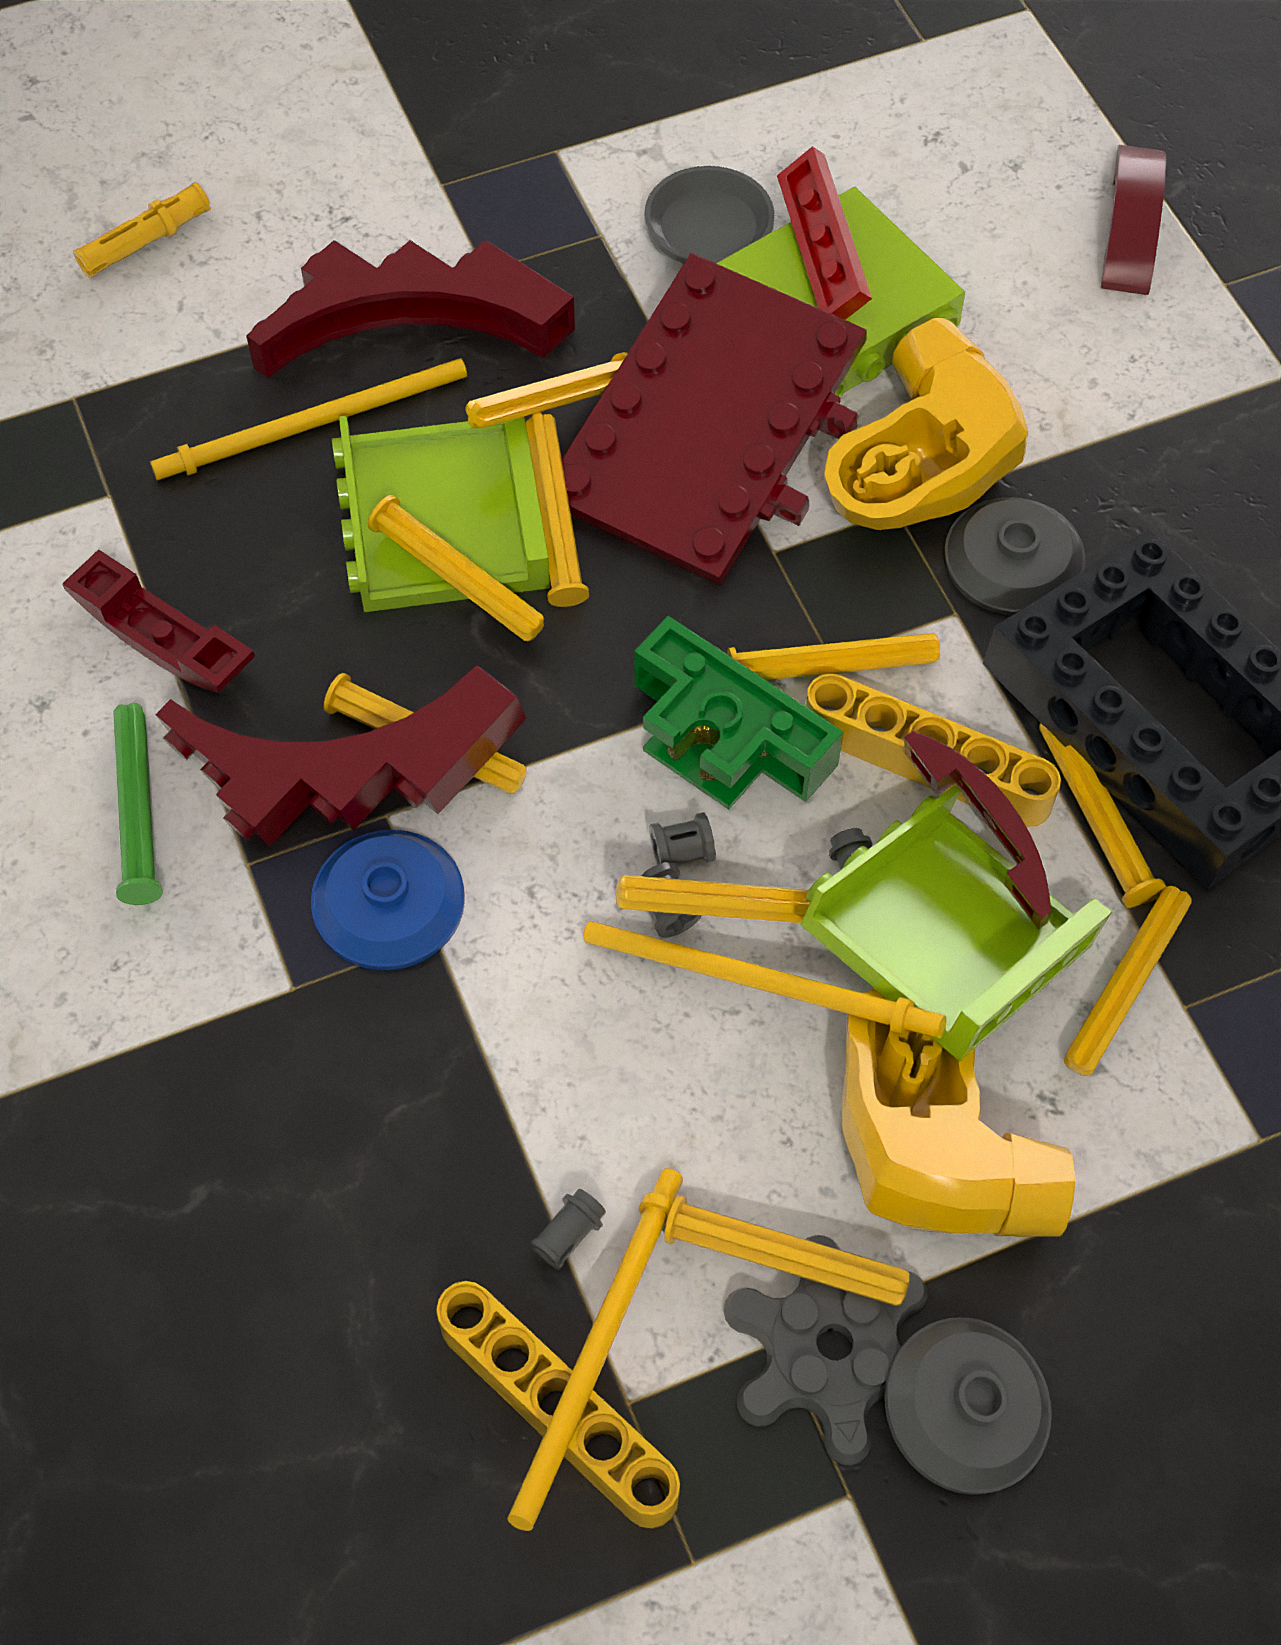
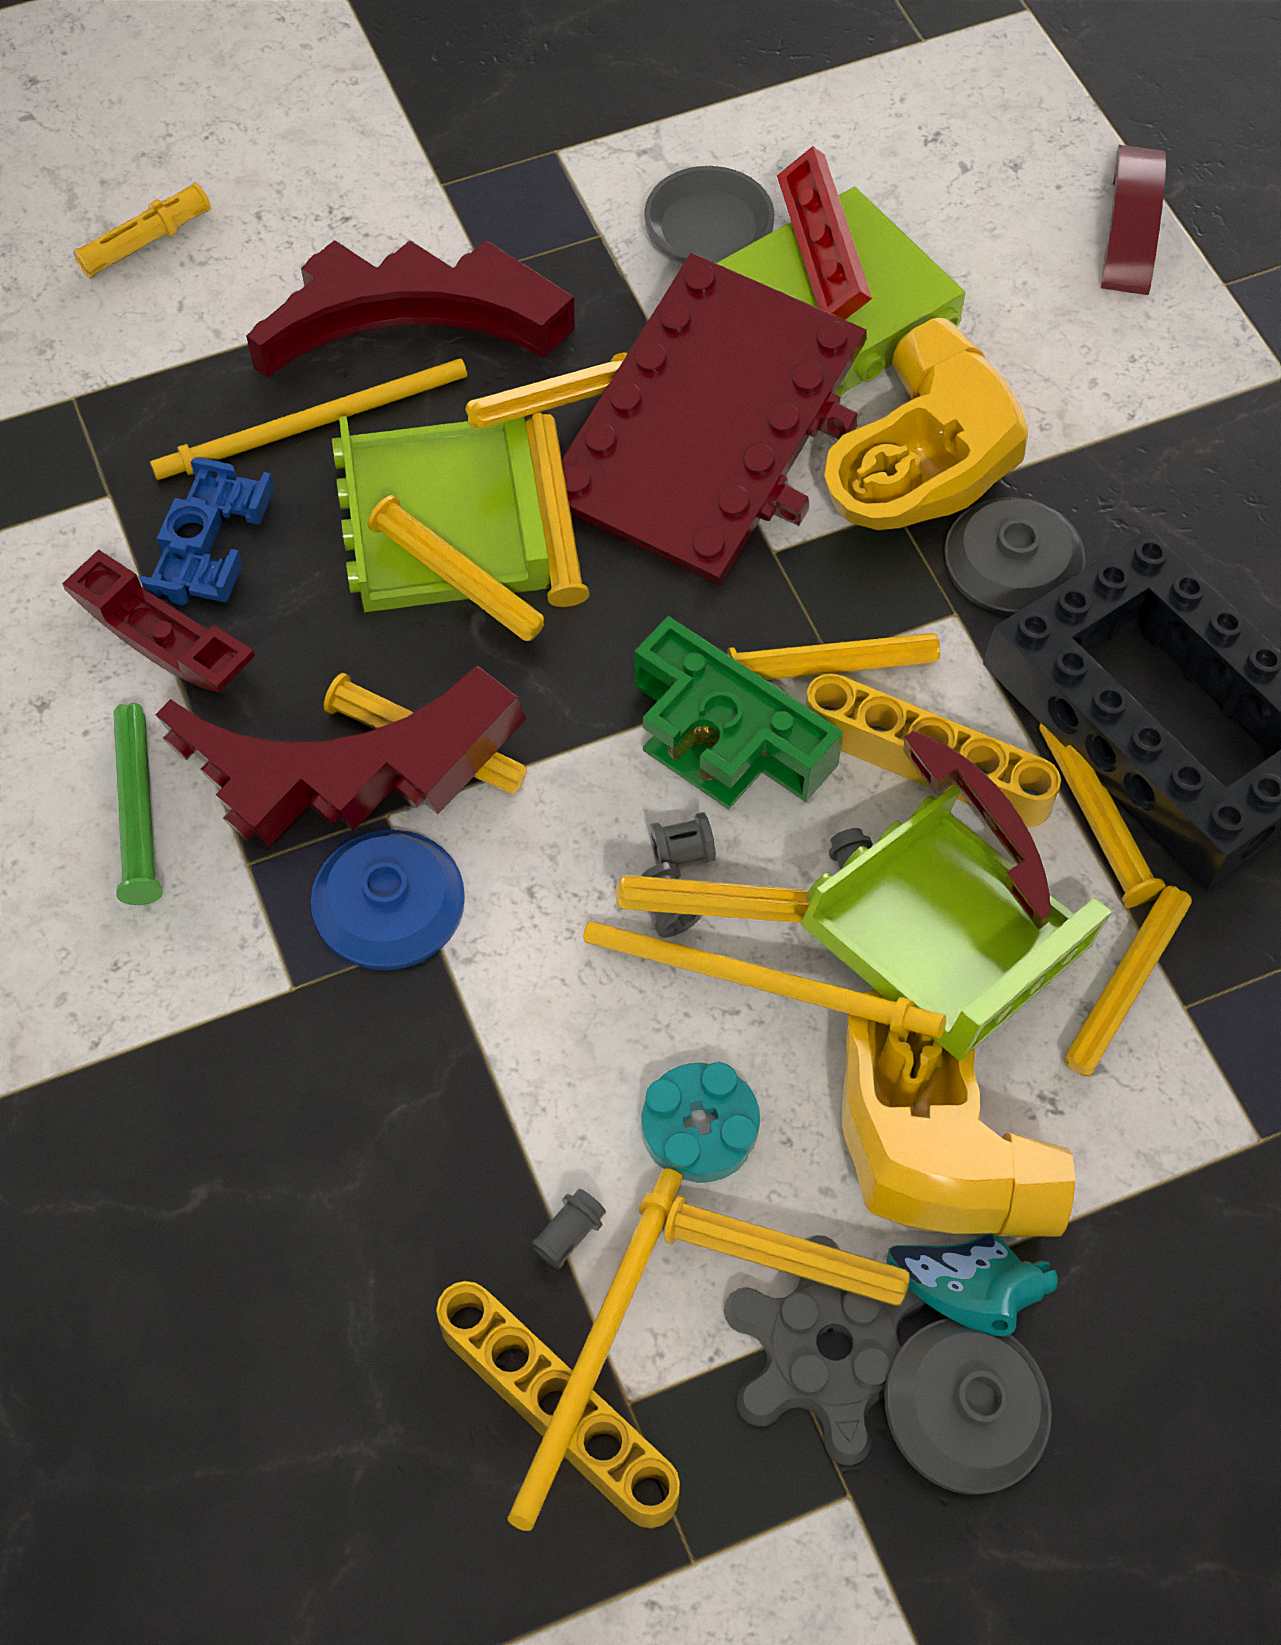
(202, 506): none -> blue piece
(715, 1091): none -> teal plate
(975, 1281): none -> teal arm

